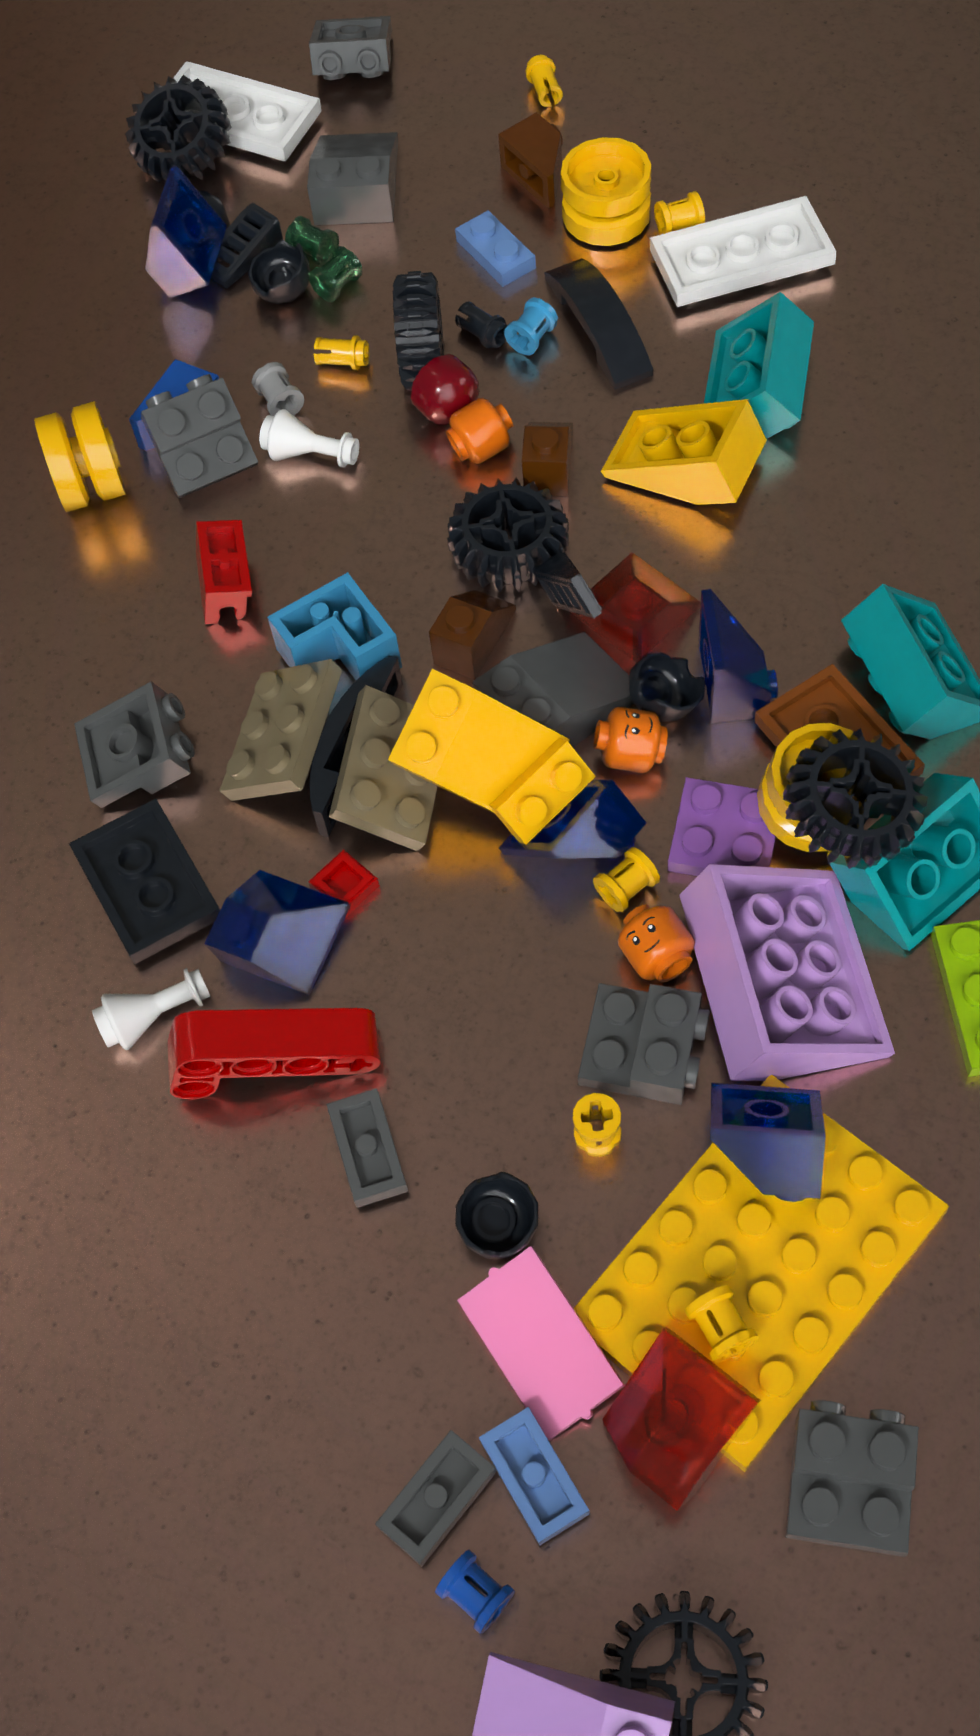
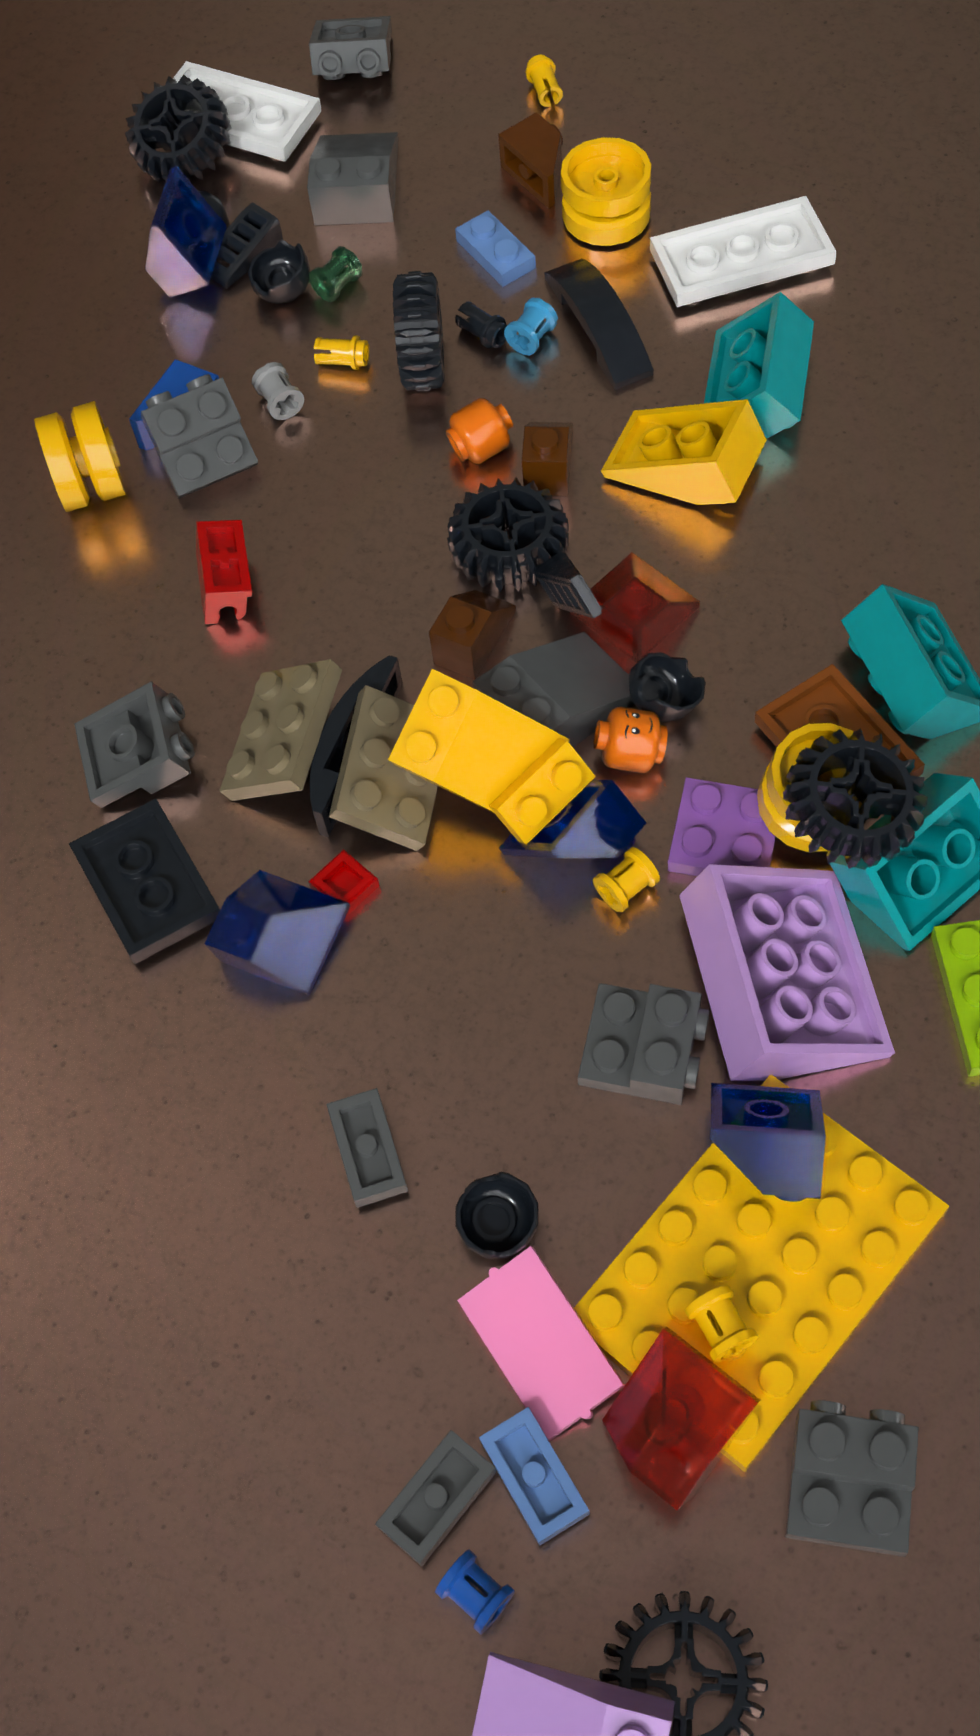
(128, 1016): white piece -> none
(268, 1044): red beam -> none
(288, 437): white piece -> none
(314, 241): clear green bush -> none
(334, 625): dark azure brick -> none
(444, 388): dark red hair -> none
(608, 1113): yellow bush -> none
(656, 943): orange head -> none
(679, 213): yellow bush -> none
(731, 665): clear blue slope -> none

